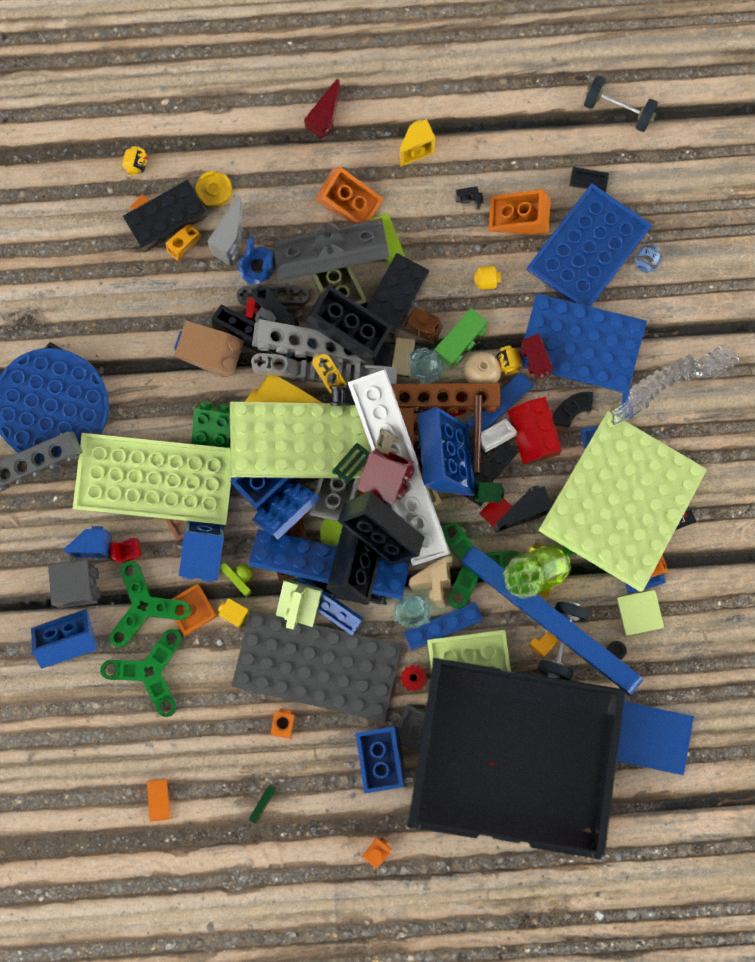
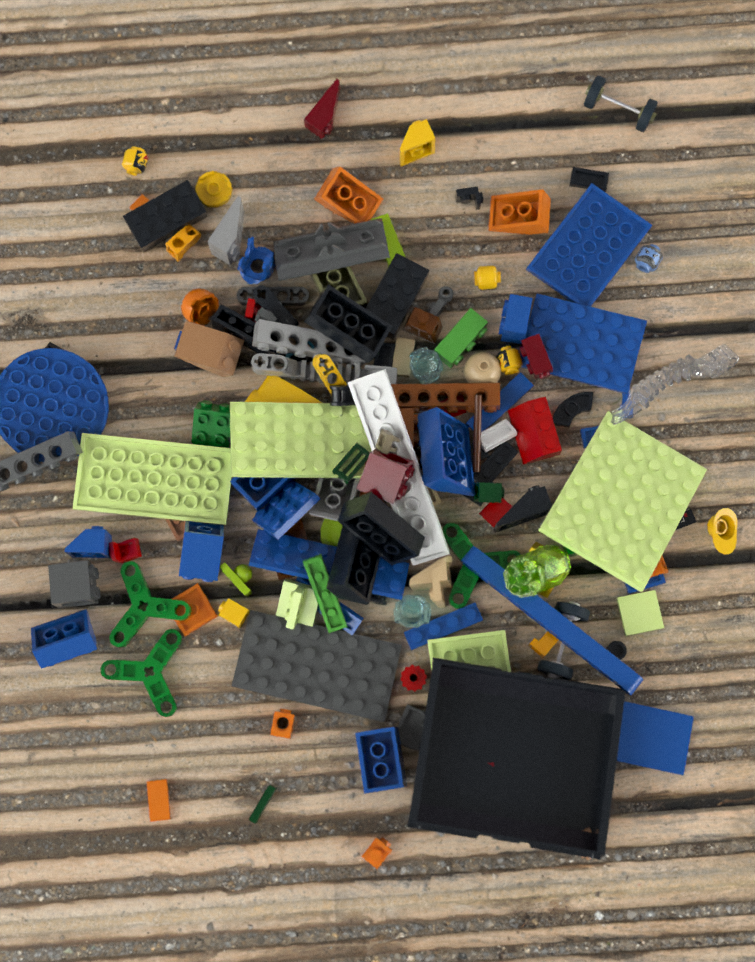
(199, 306): none -> orange cylinder
(327, 601): none -> bright green tile
(438, 307): none -> dark grey plate
(516, 314): none -> blue brick
(723, 530): none -> yellow piece

